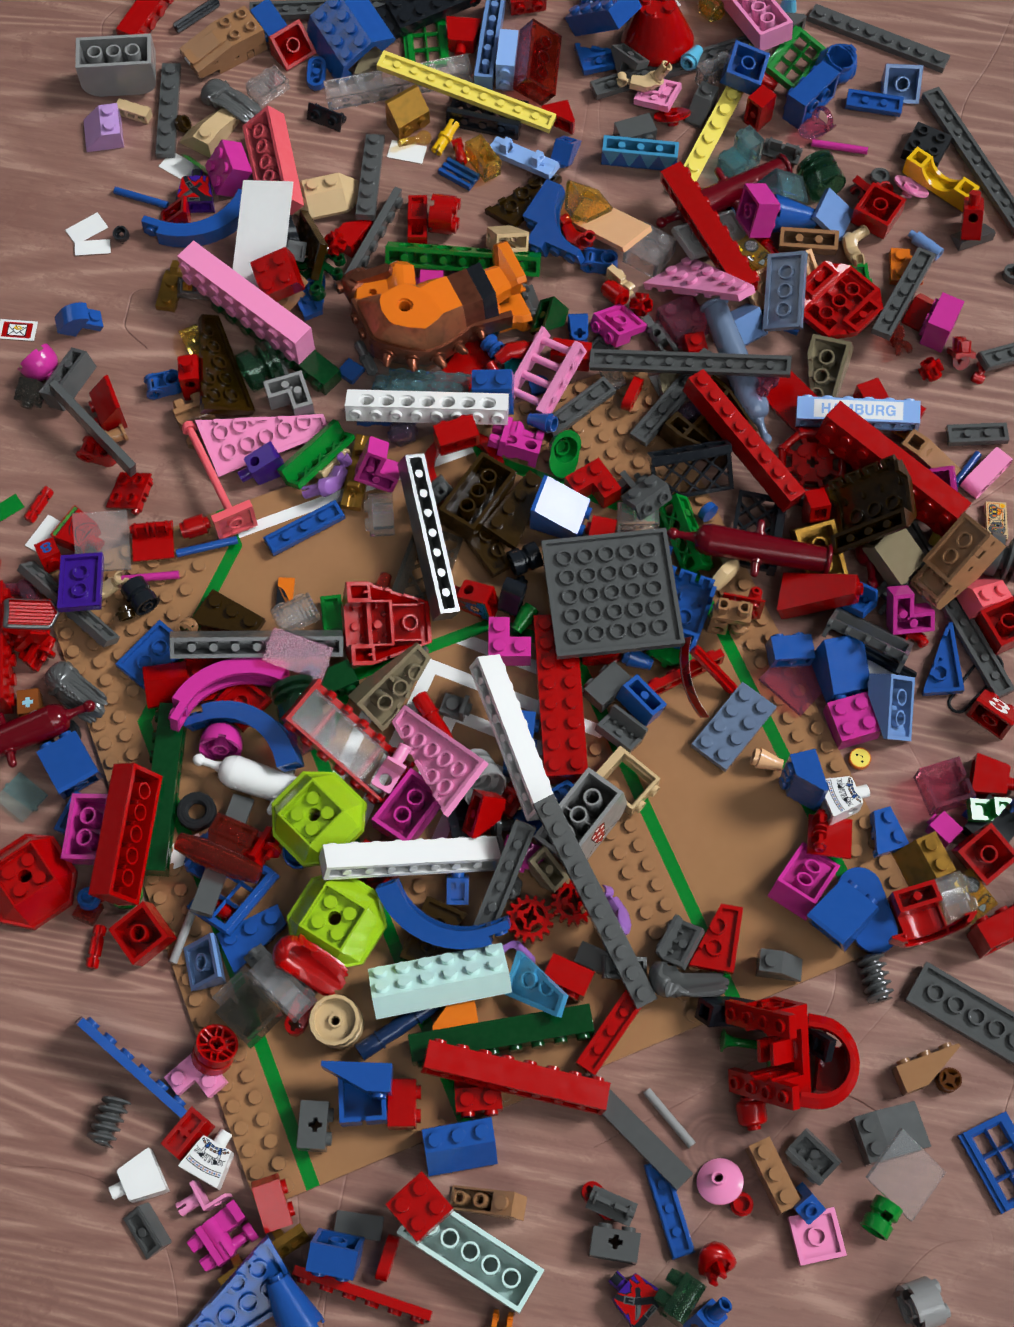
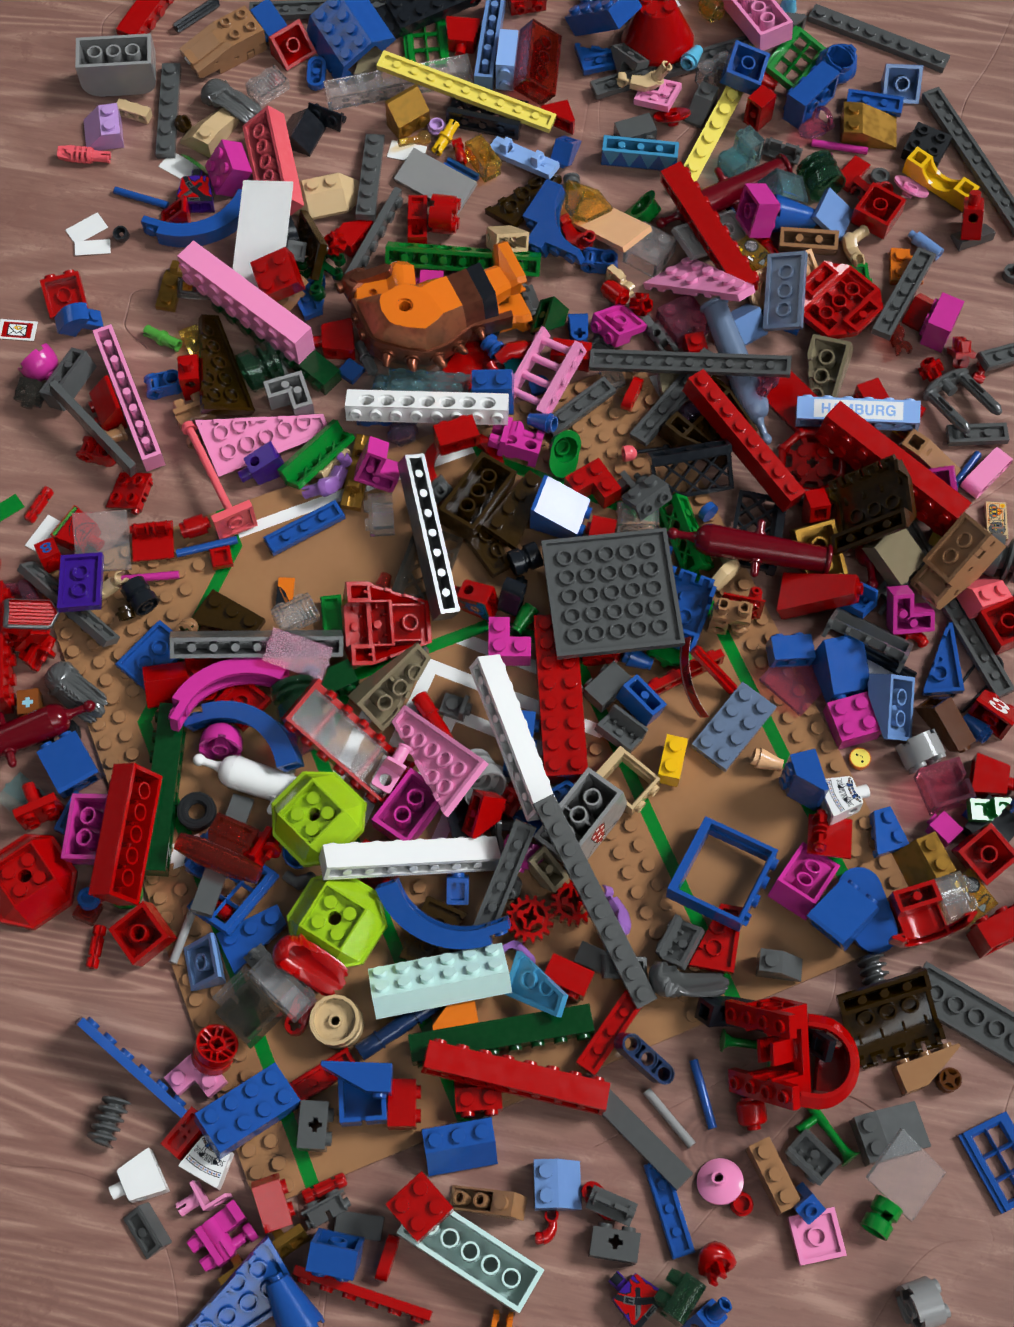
(38, 808): none -> red plate
(62, 291): none -> red plate
(82, 154): none -> coral hinge
(129, 398): none -> bright pink brick
(162, 338): none -> bright green pin
(221, 557): none -> red tile
(247, 1110): none -> blue brick
(298, 882): none -> dark grey arm
(304, 131): none -> black slope
(318, 1079): none -> red tile
(323, 1187): none -> red axle
(333, 1202): none -> dark grey hinge
(337, 340): none -> red torso
(430, 176): none -> light grey tile
(435, 126): none -> lavender plate
(549, 1233): none -> red arm
(557, 1185): none -> medium blue slope
(570, 176): none -> dark grey bush
(630, 453): none -> coral hinge
(645, 208): none -> green piece
(653, 1062): none -> dark blue beam
(672, 760): none -> yellow brick
(703, 1095): none -> blue bar
(734, 838): none -> blue window
(818, 1117): none -> green piece
(855, 167): none -> red tile
(867, 126): none -> pearl gold slope
(891, 1018): none -> dark brown slope
(920, 750): none -> light grey brick
(946, 719): none -> reddish brown slope
(947, 383): none -> dark grey piece
(979, 729): none -> blue cone

